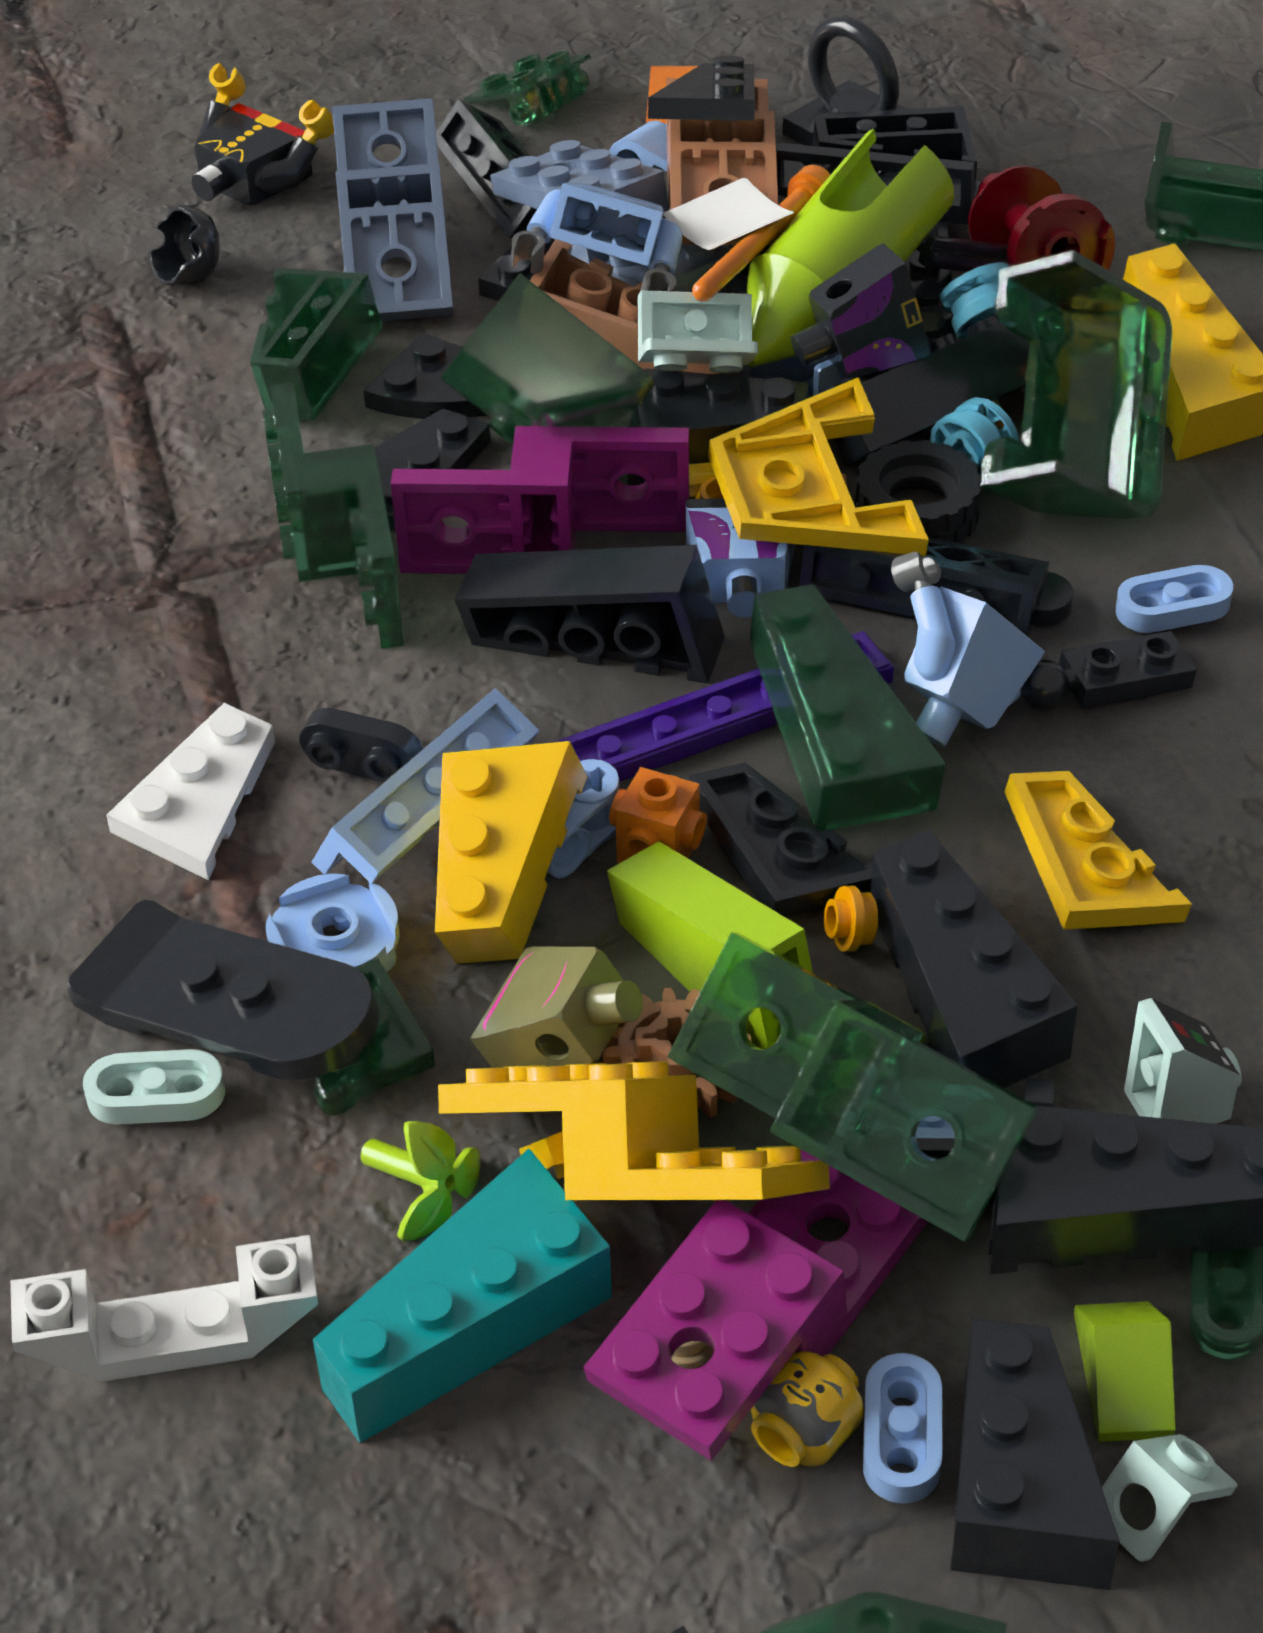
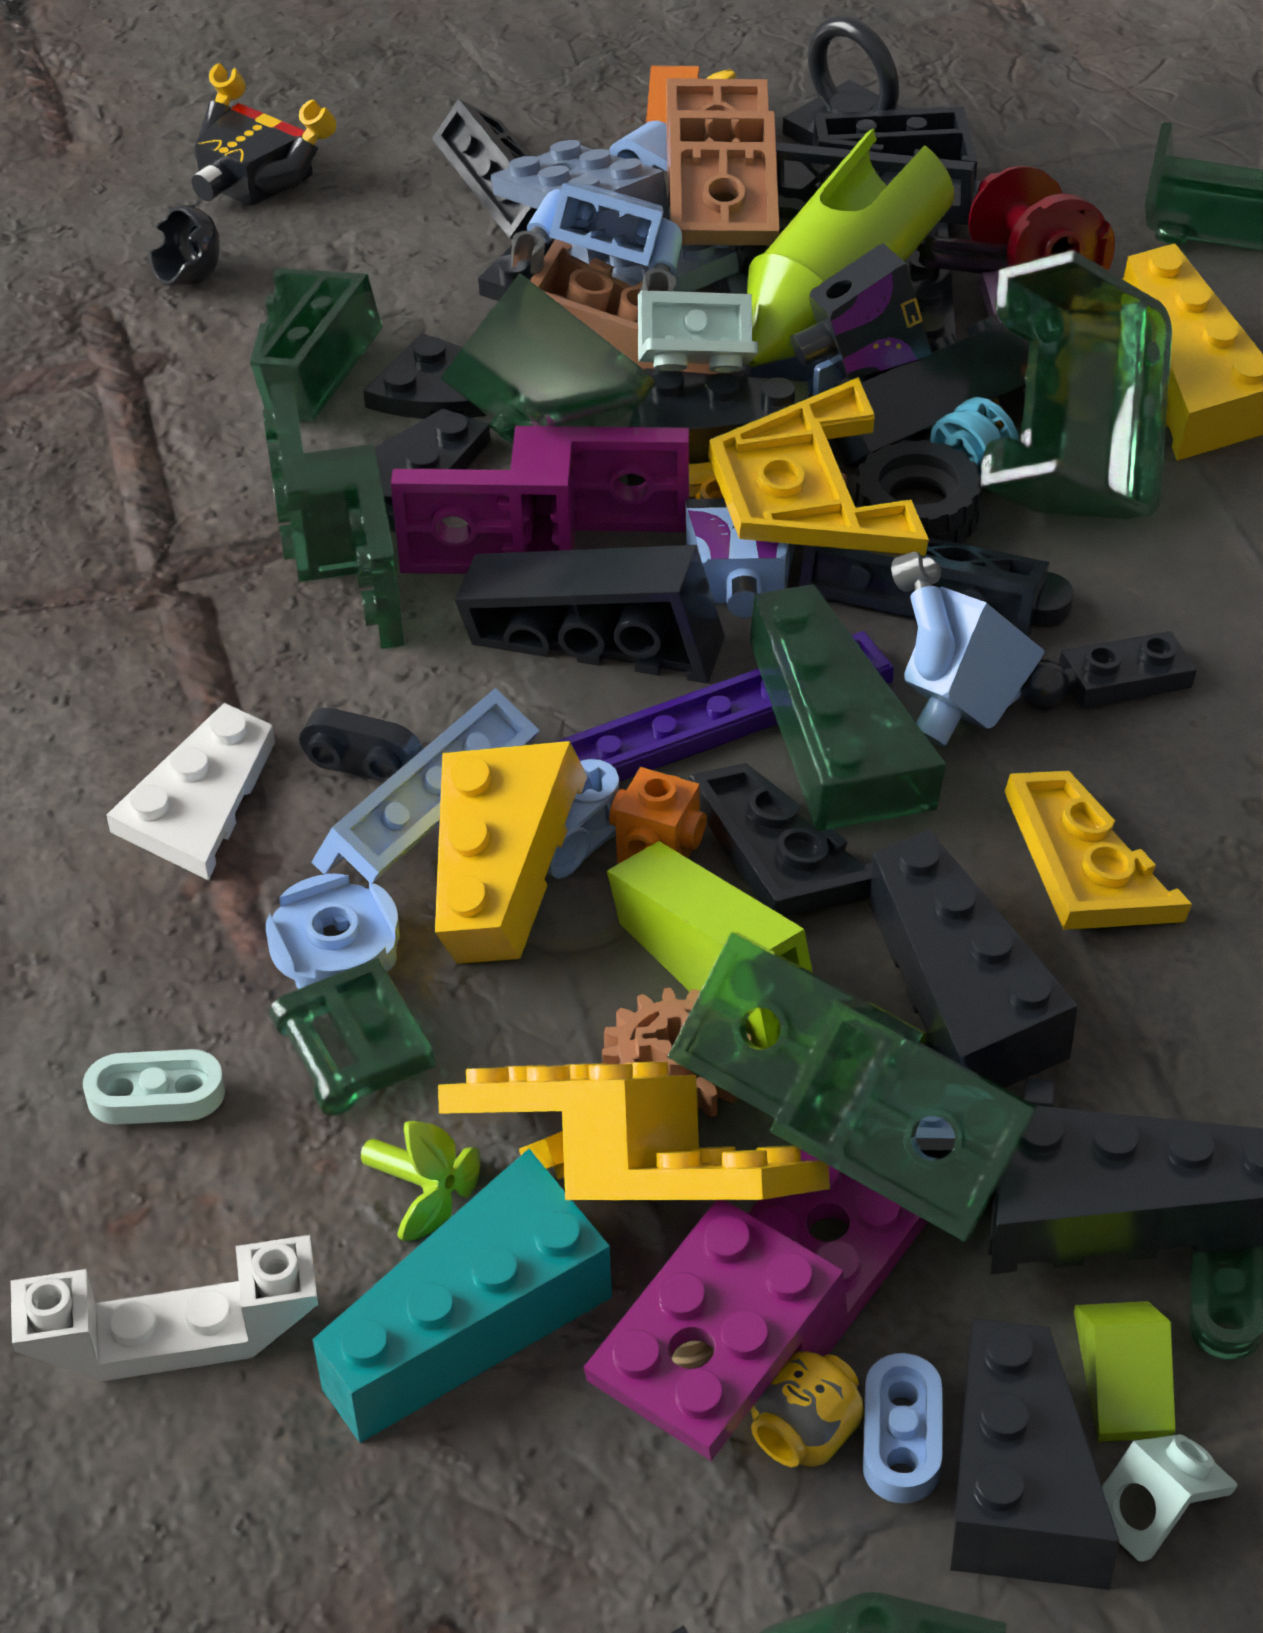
(226, 994): black piece -> none
(393, 205): sand blue bracket -> none
(536, 85): clear green hinge -> none
(556, 1009): olive torso -> none
(708, 93): black wing -> none
(725, 214): white sticker -> none
(800, 190): orange piece -> none
(851, 918): light orange plate -> none
(972, 297): medium azure wheel -> none
(1174, 598): light blue plate -> none
(1179, 1067): light aqua slope -> none

